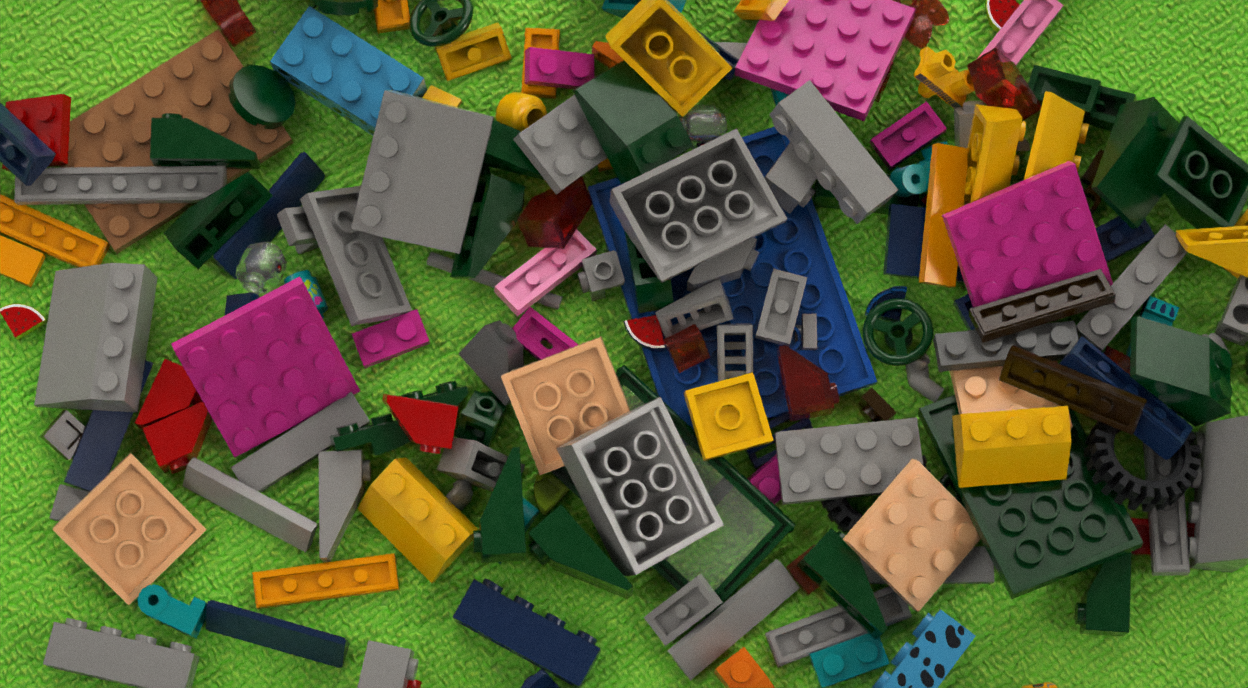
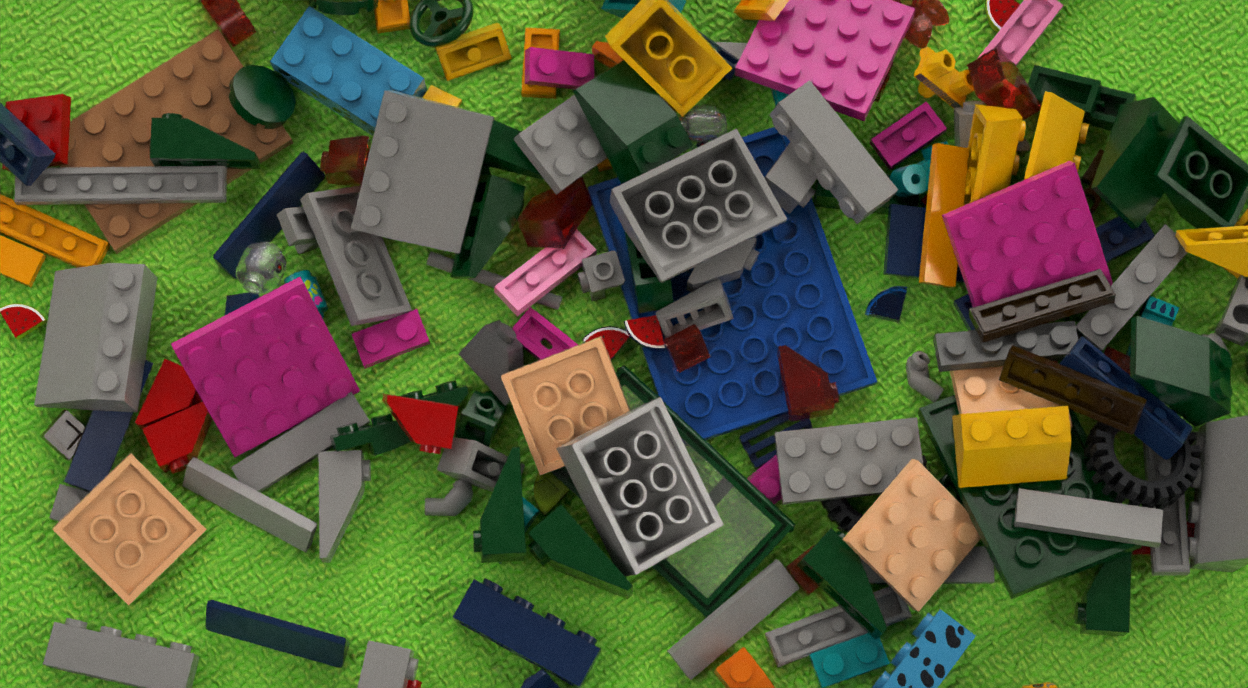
(161, 606): teal leg -> none
(216, 218): dark green slope -> none
(325, 581): light orange tile -> none
(346, 160): none -> clear red slope
(417, 518): yellow slope -> none
(520, 110): yellow head -> none
(613, 338): none -> red tile
(683, 609): light grey plate -> none
(728, 416): yellow plate -> none
(734, 329): light grey slope -> none
(781, 307): light grey plate -> none
(808, 331): light grey plate -> none
(875, 407): dark brown plate -> none
(900, 344): dark green piece -> none
(1088, 518): none -> light grey tile

